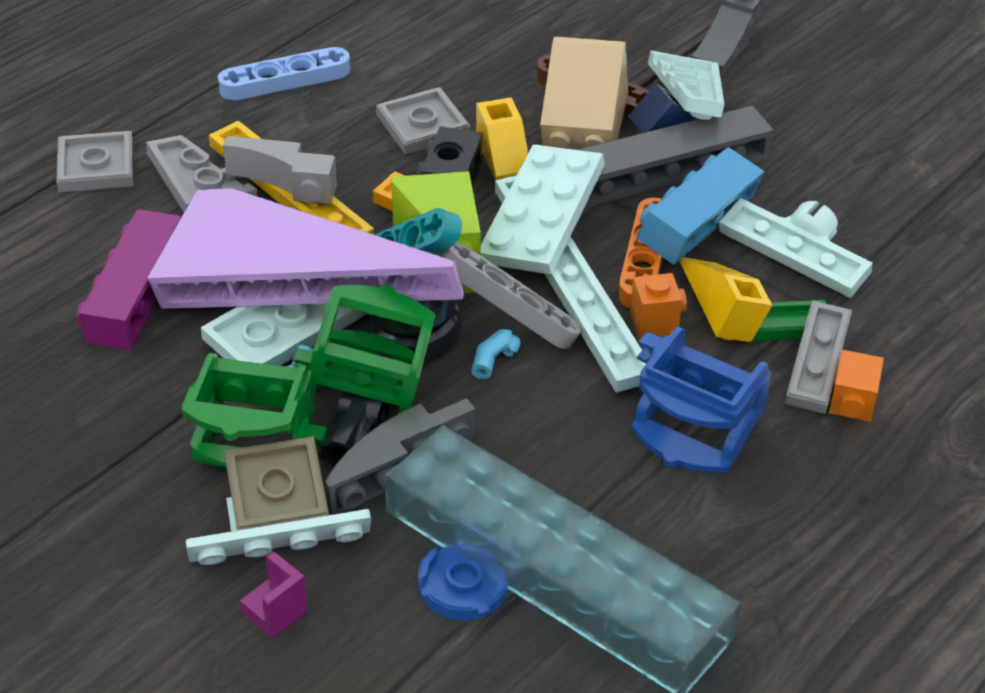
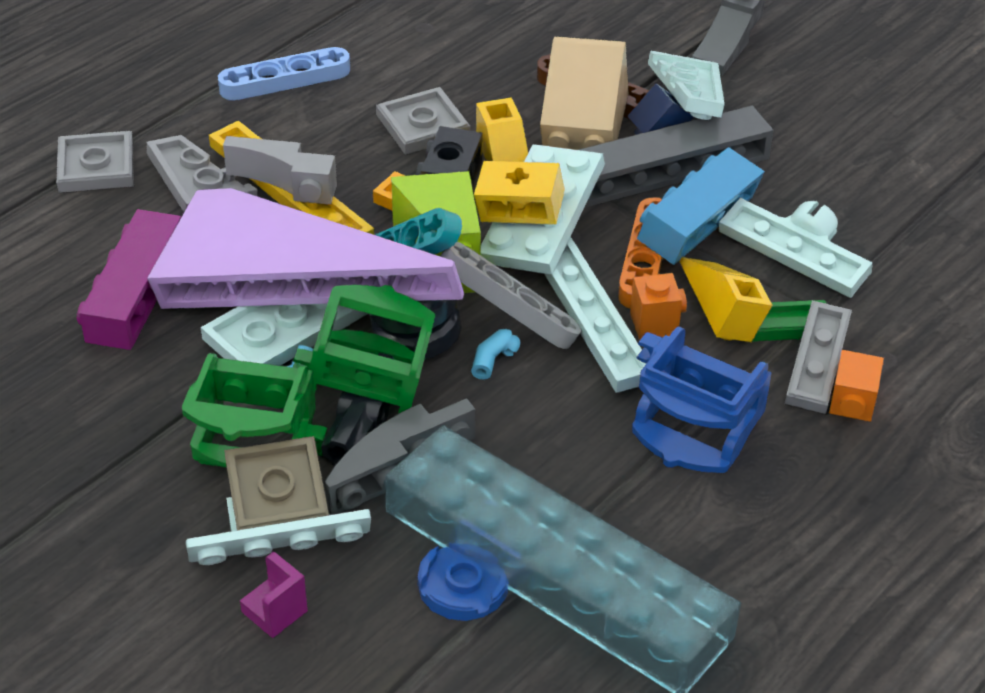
(519, 192): none -> yellow brick

